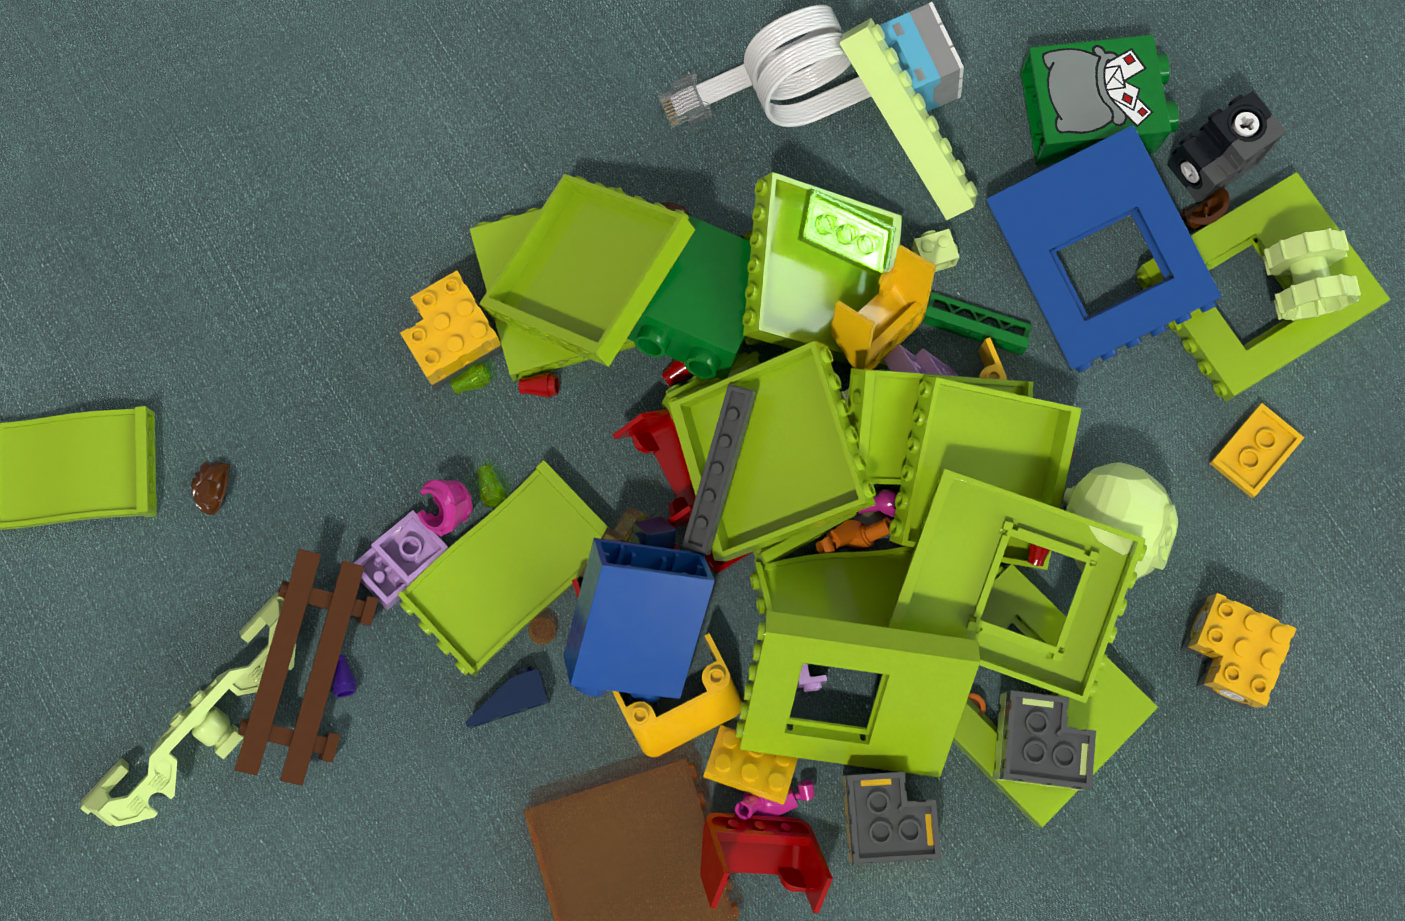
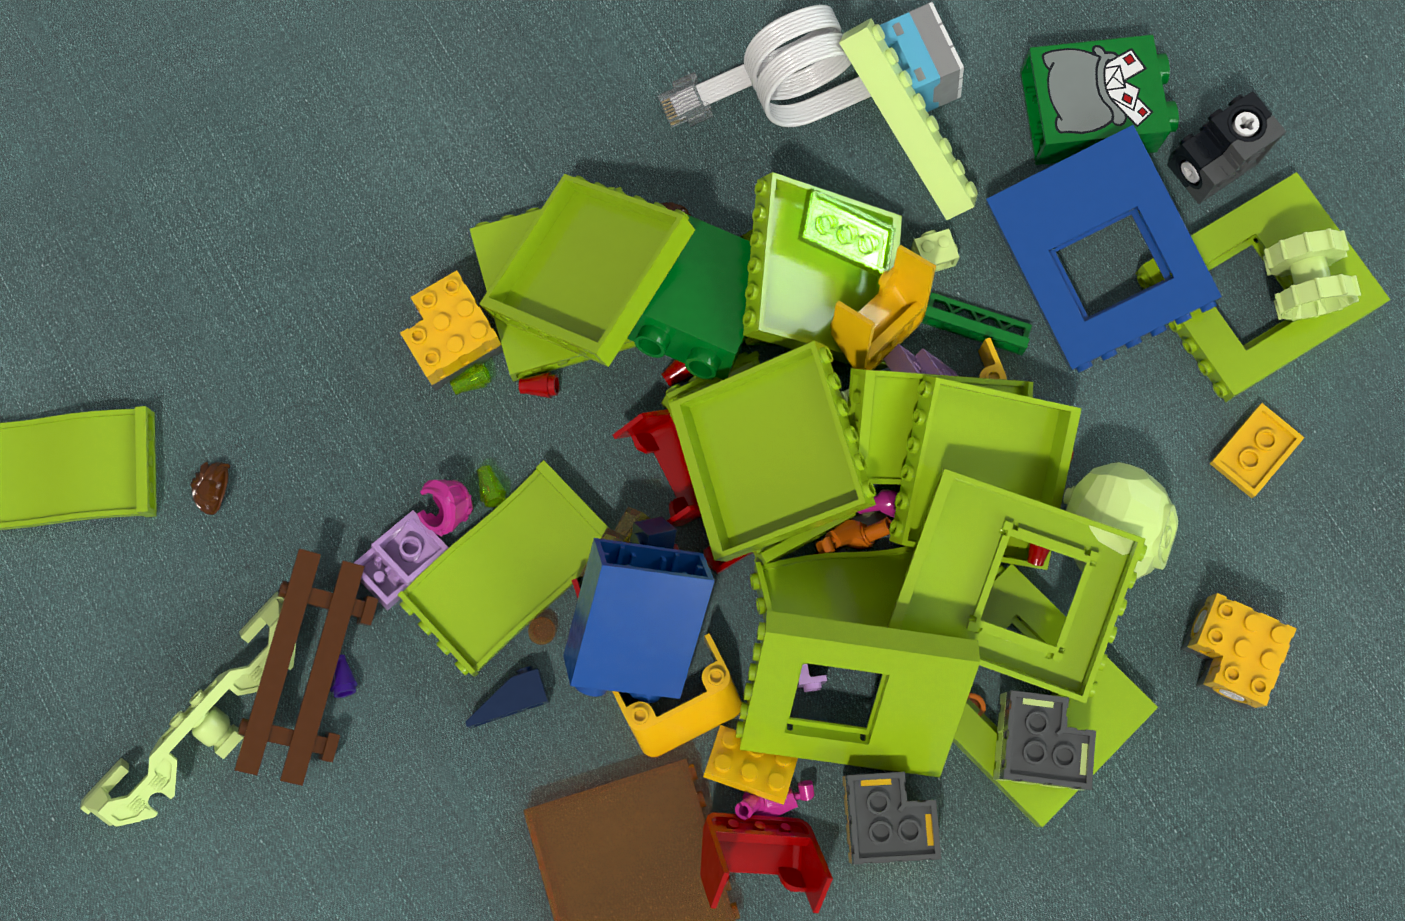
(719, 469): dark grey tile -> none
(1208, 210): reddish brown hat -> none

